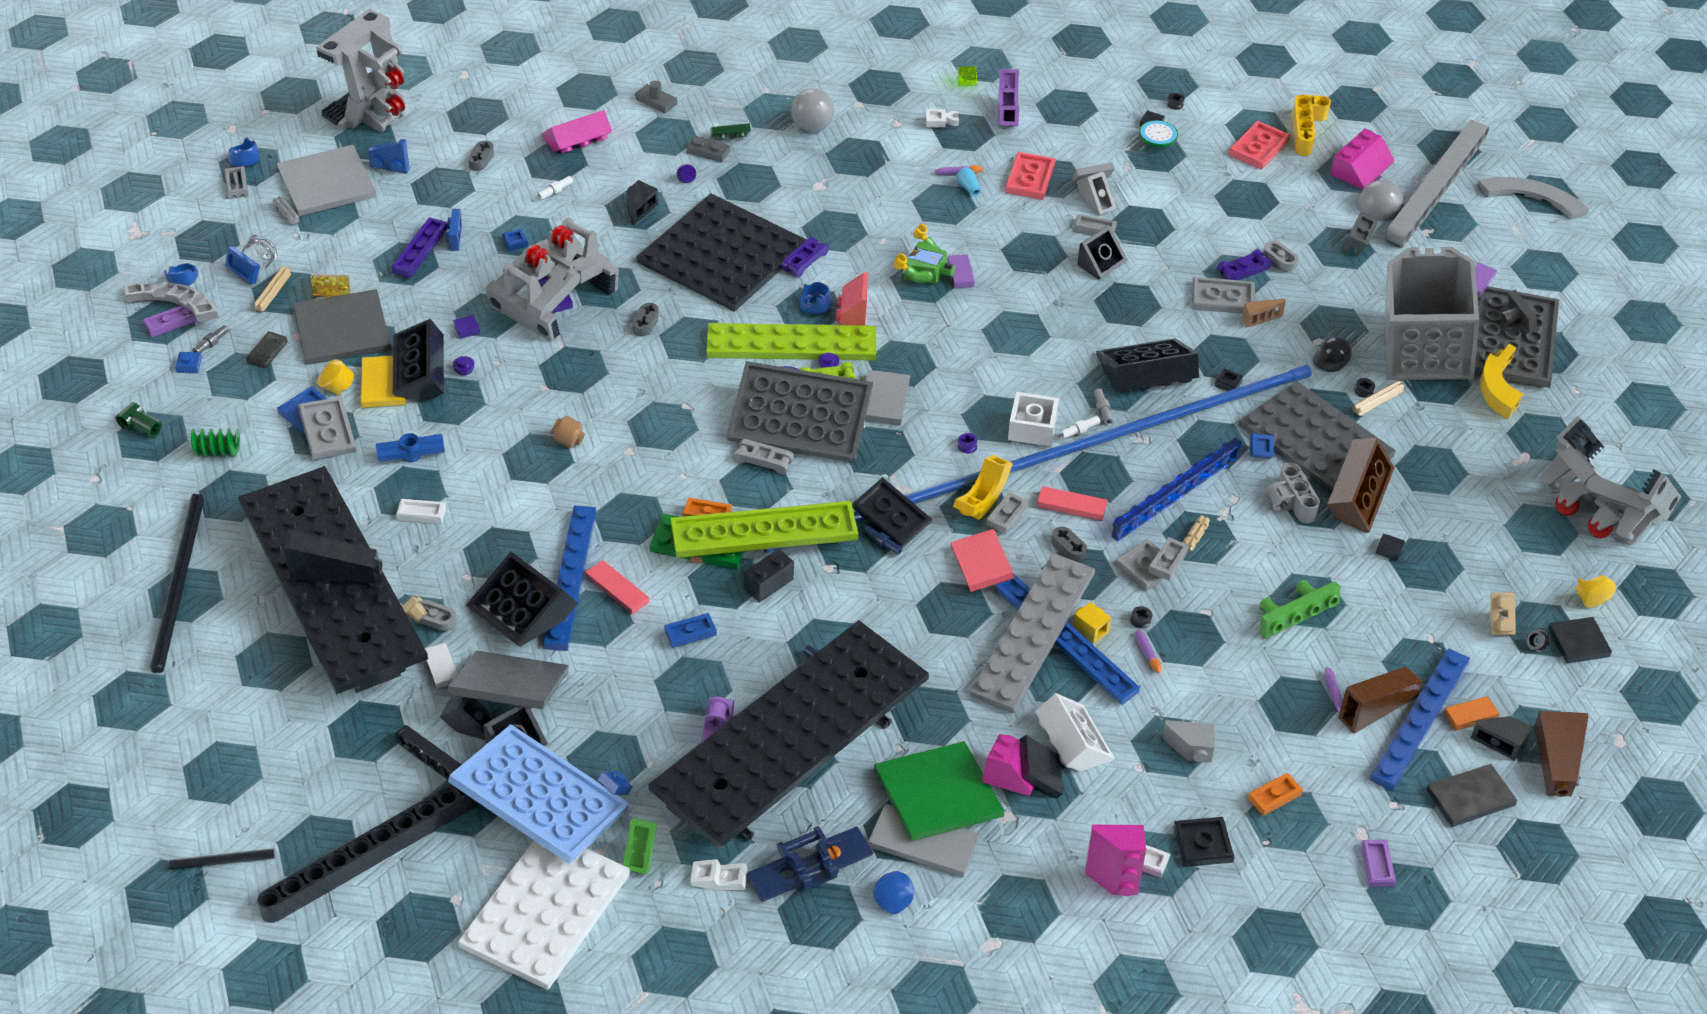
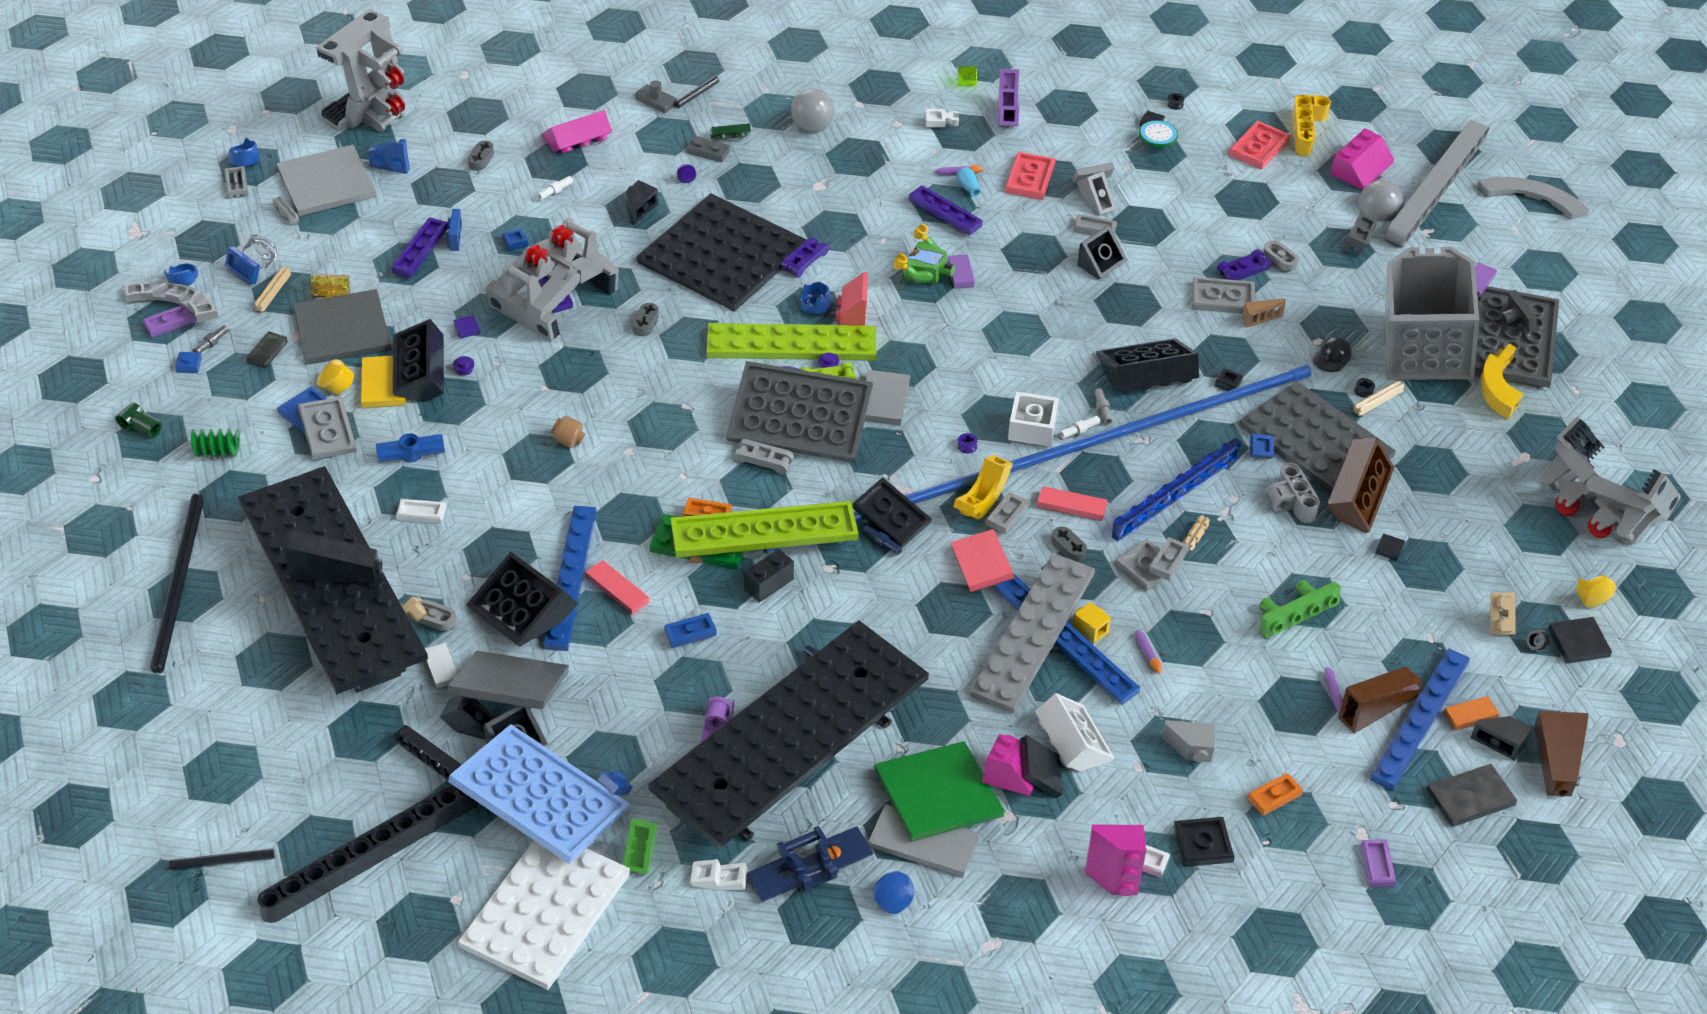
(696, 92): none -> black bar
(945, 210): none -> dark purple plate
(1143, 611): black bush -> none

